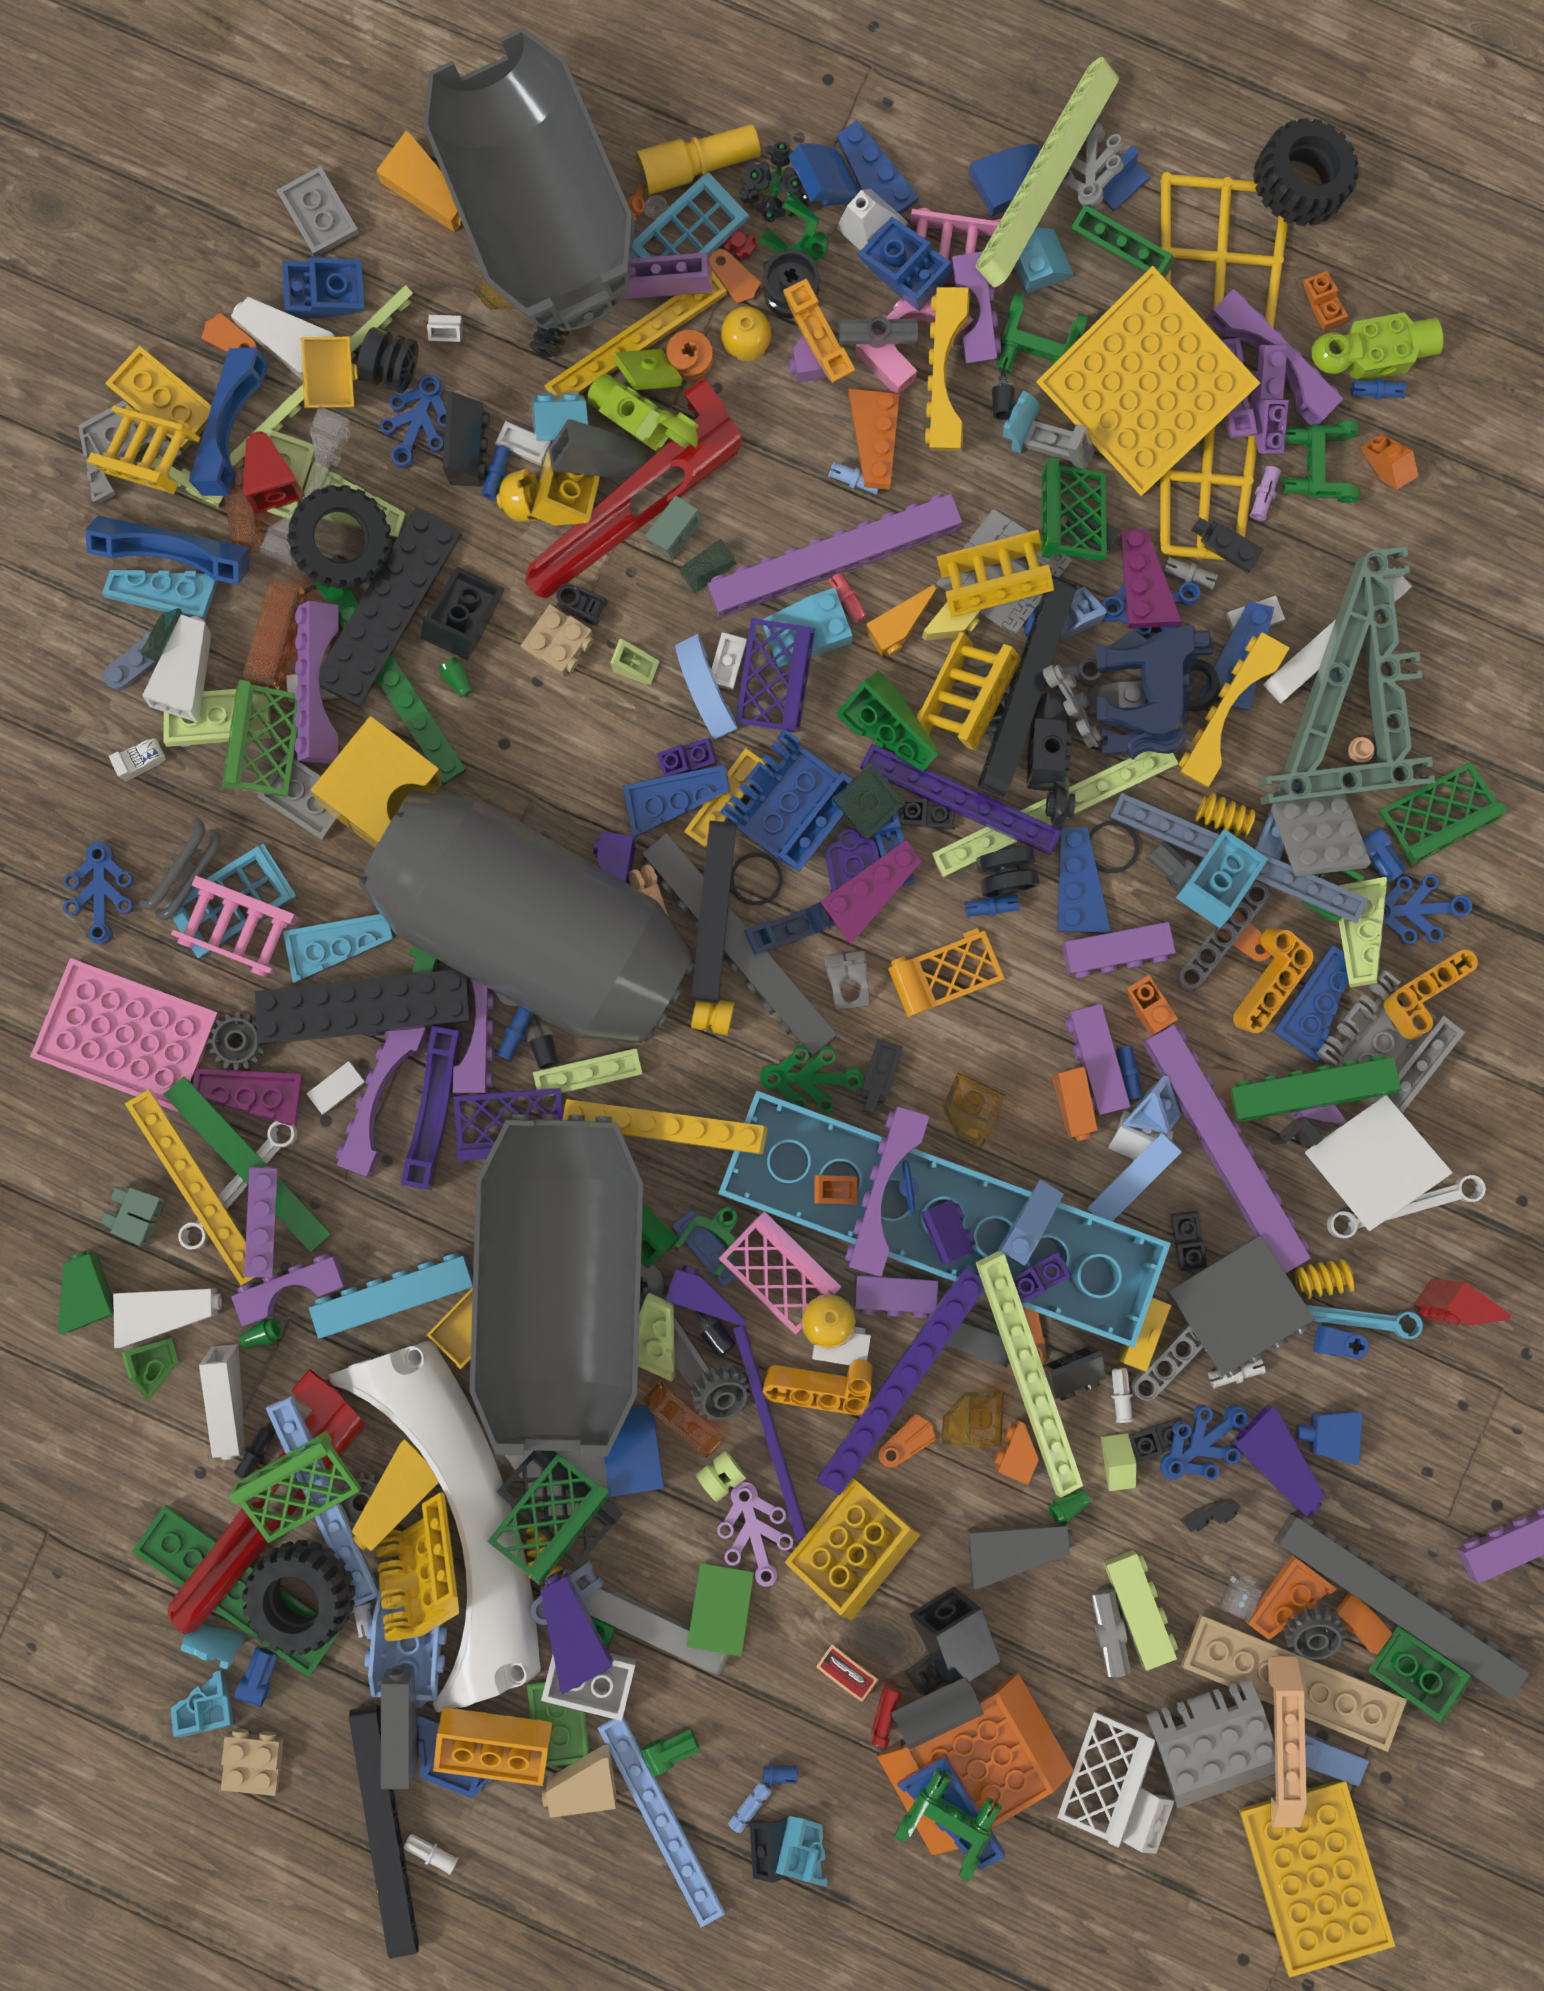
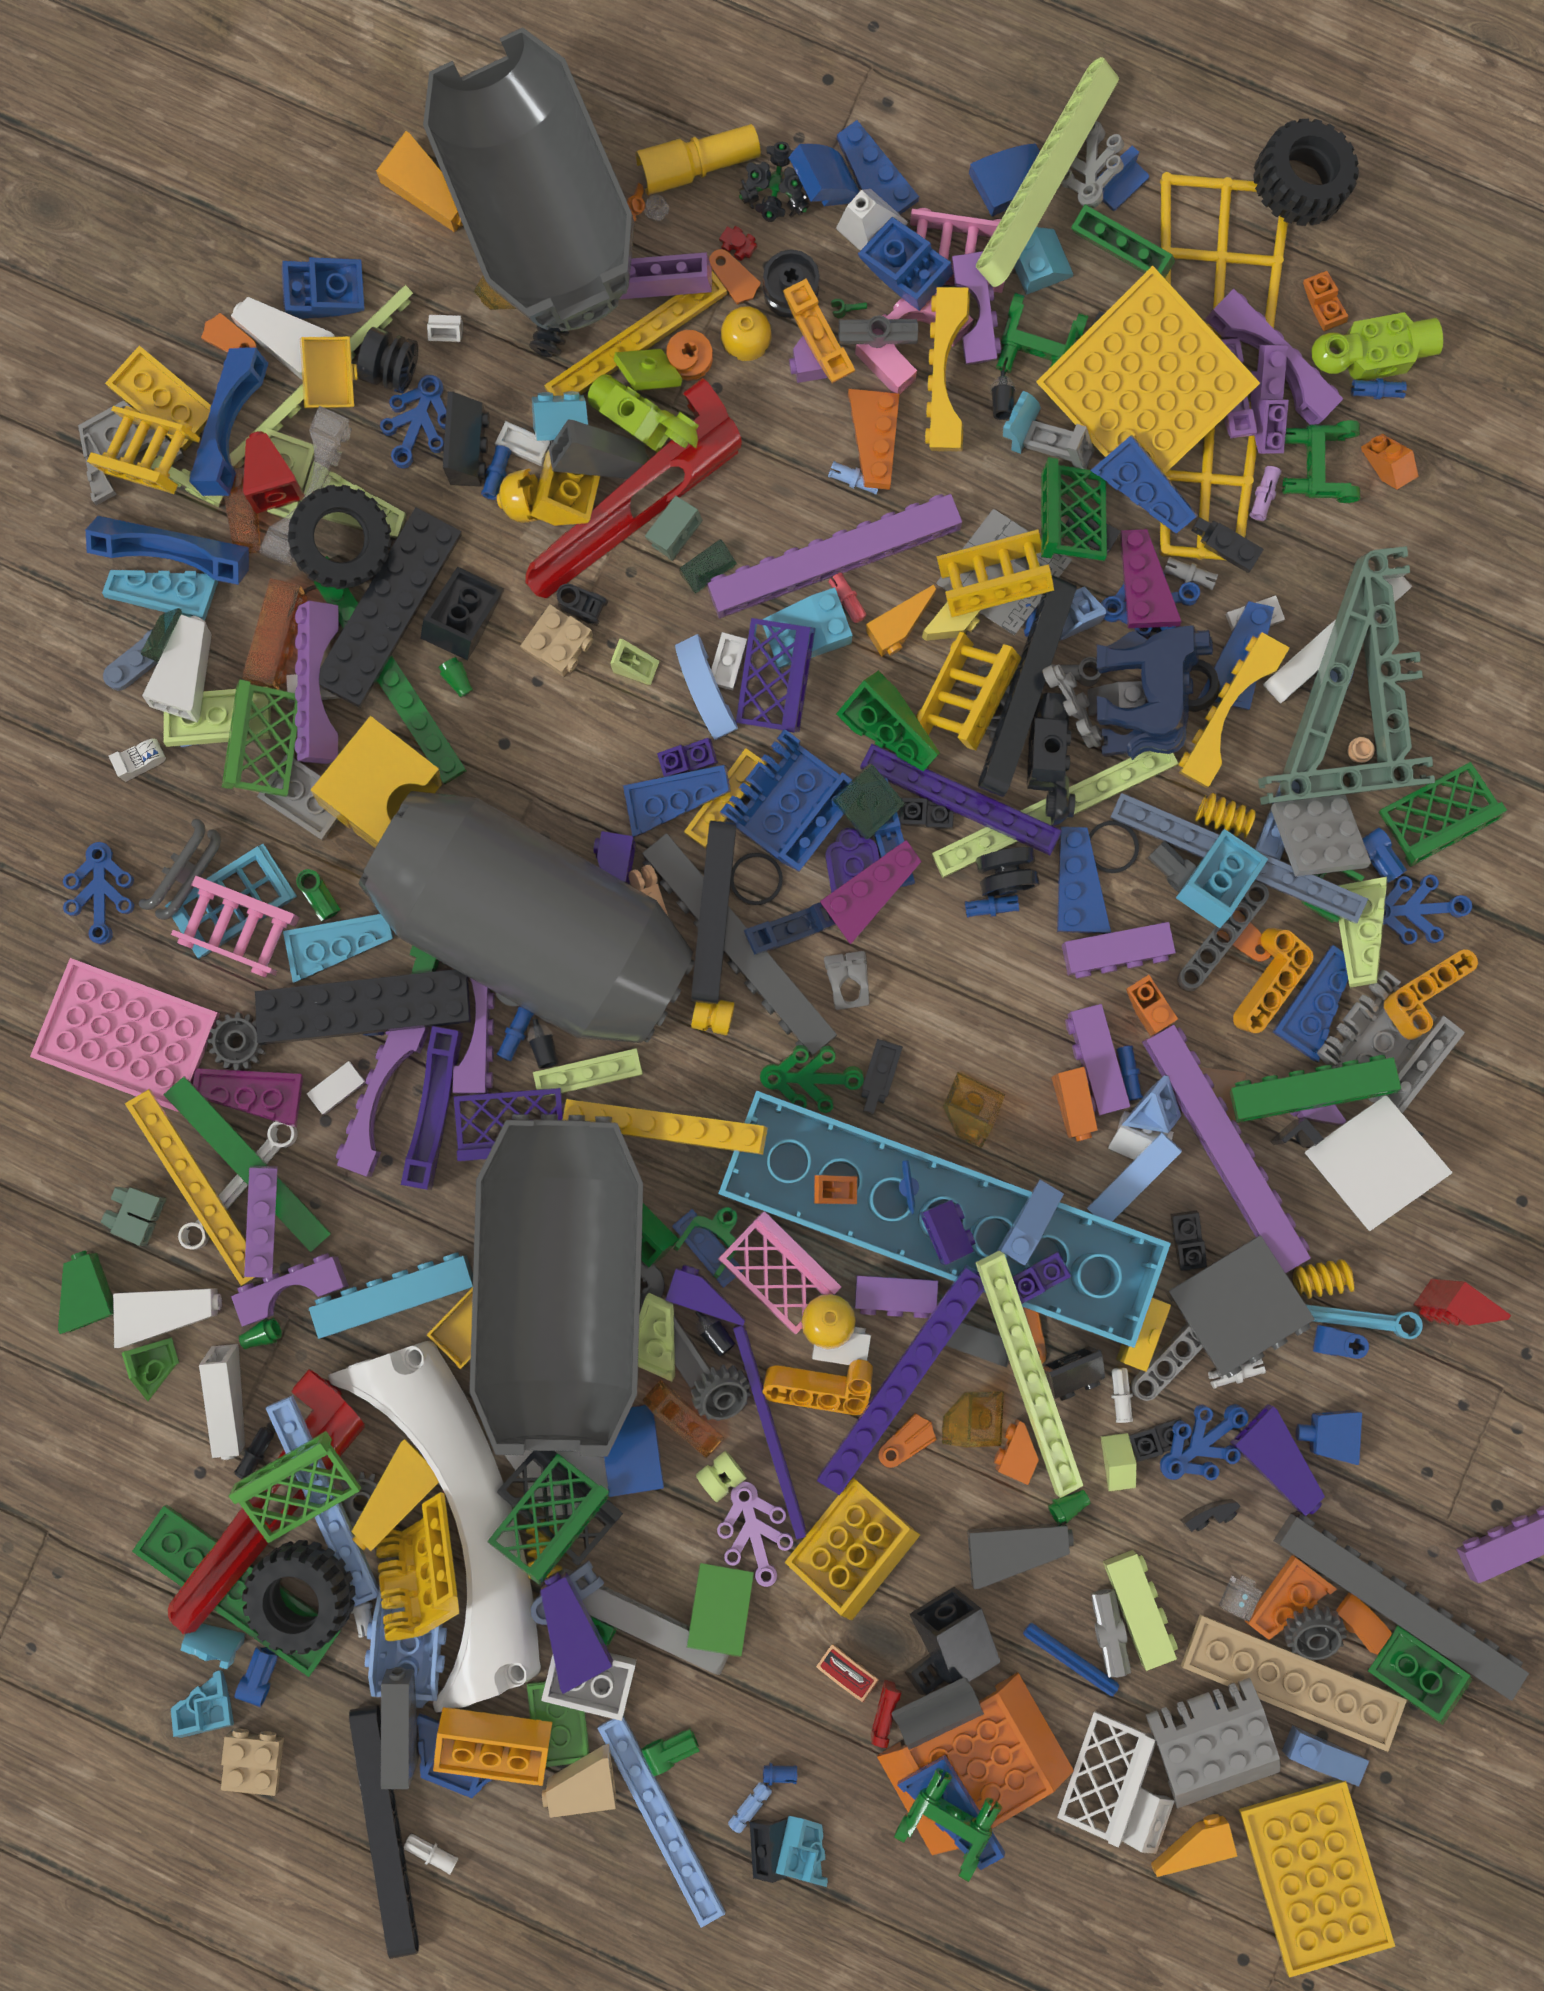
(317, 211): light grey plate -> none
(318, 896): none -> green piece
(722, 200): medium azure piece -> none
(810, 239): green piece -> none
(846, 307): none -> green hand
(870, 1248): medium lavender arch -> none
(912, 982): light orange piece -> none
(1071, 1659): none -> blue axle
(1140, 479): none -> blue wing
(1200, 1845): none -> light orange slope
(1290, 1756): light nougat slope -> none
(1423, 1202): white piece -> none

